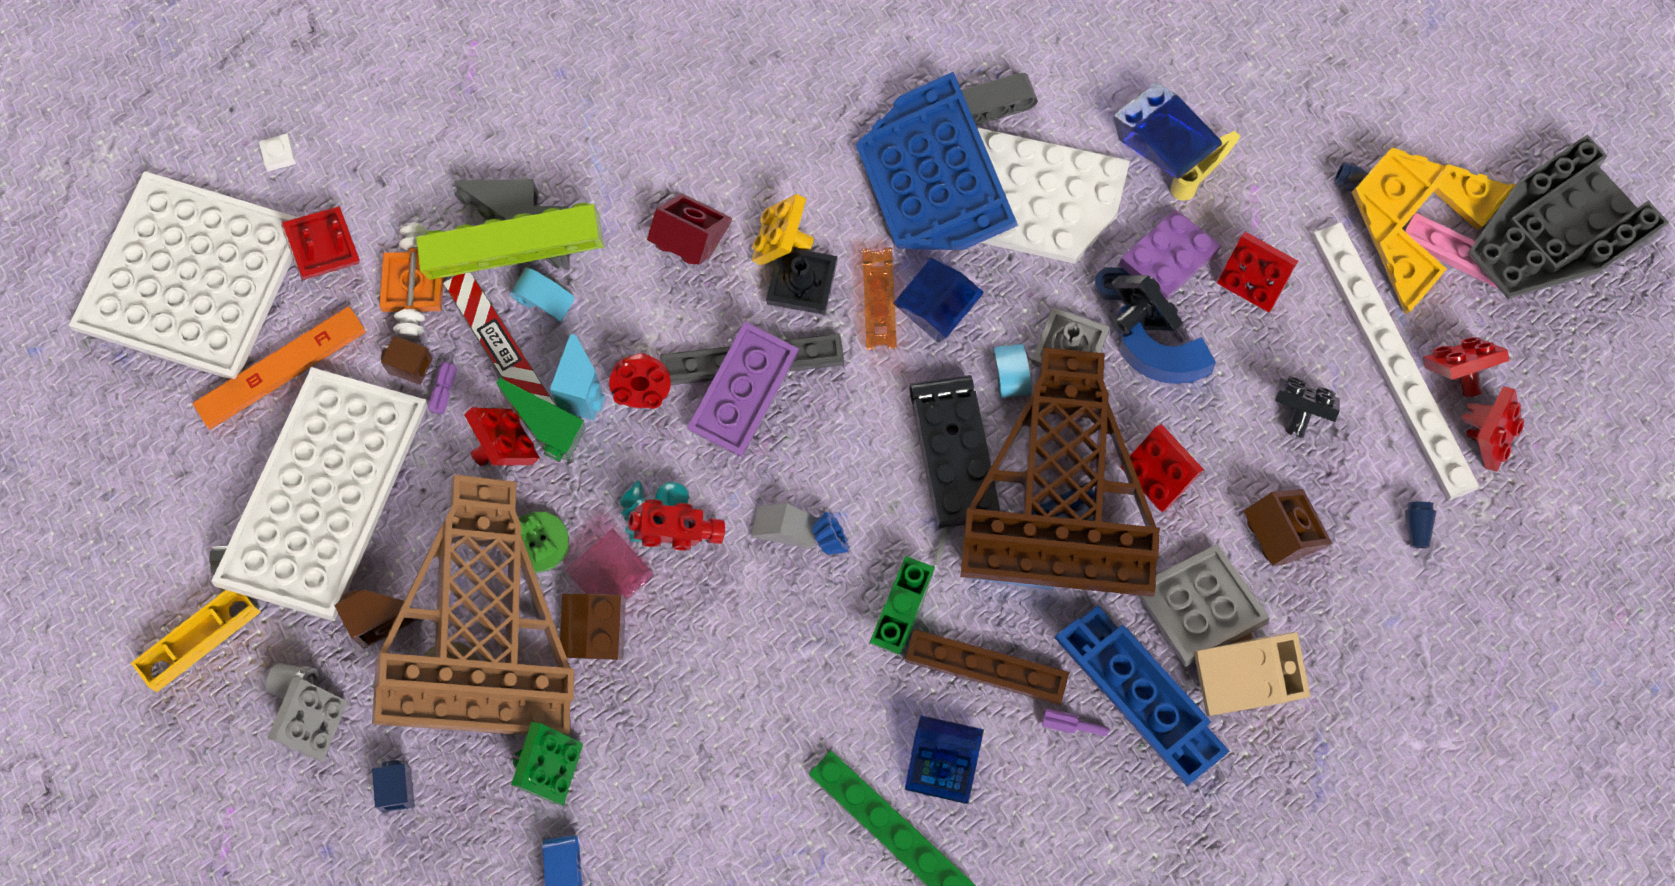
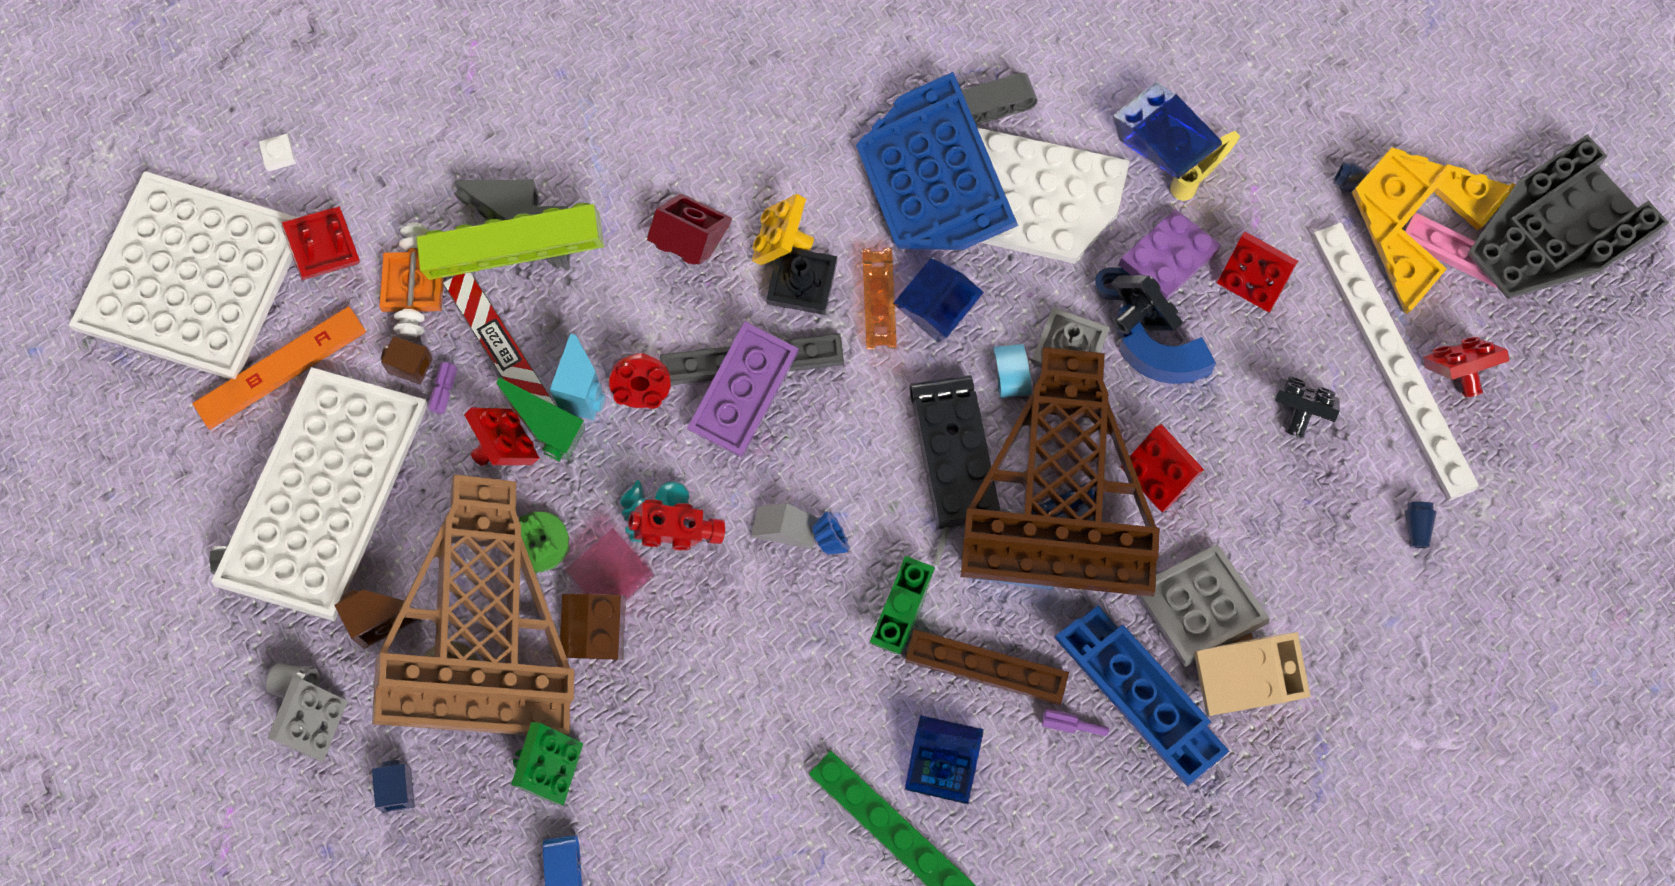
(194, 639): yellow piece -> none
(542, 292): medium azure panel -> none
(1286, 526): reddish brown slope -> none
(1496, 427): red plate -> none

